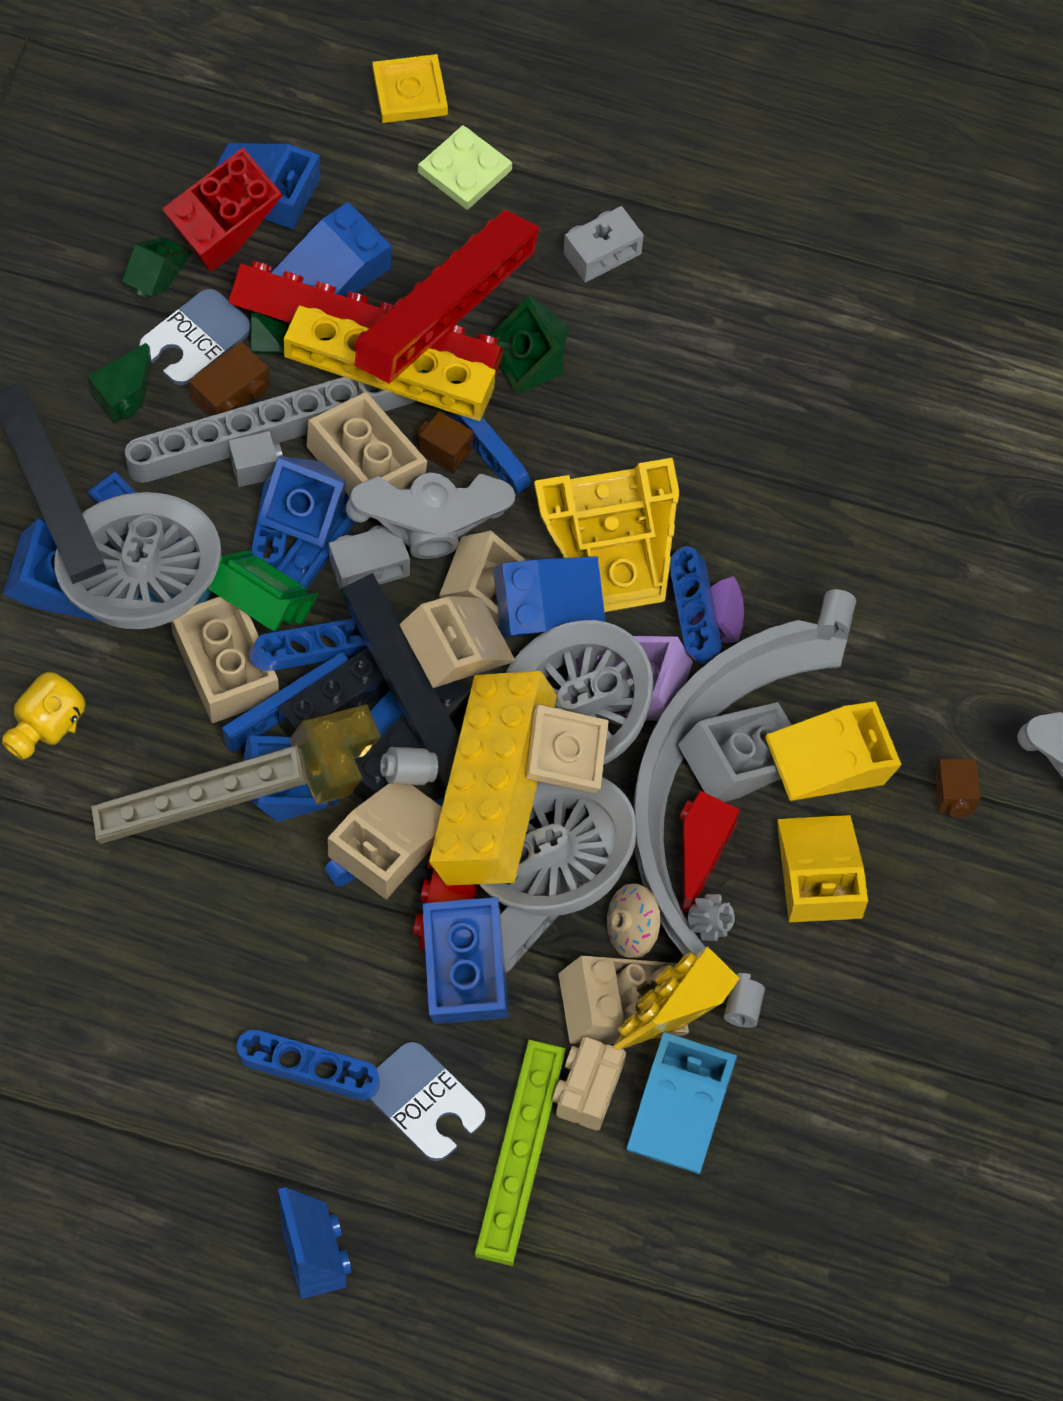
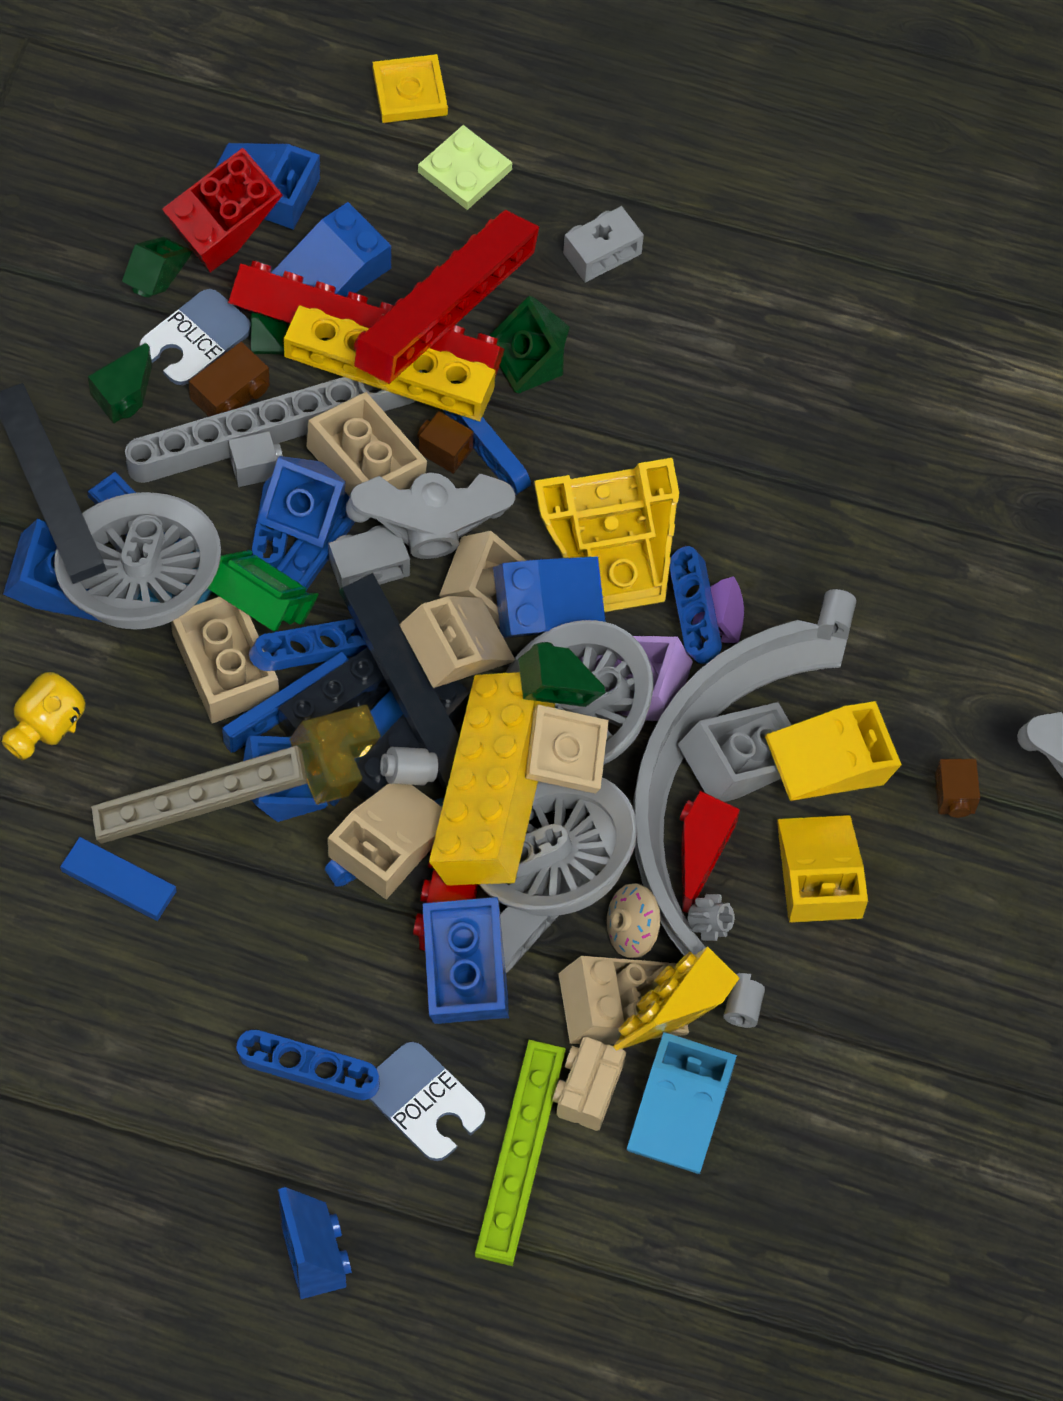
(118, 879): none -> blue tile
(557, 676): none -> dark green slope

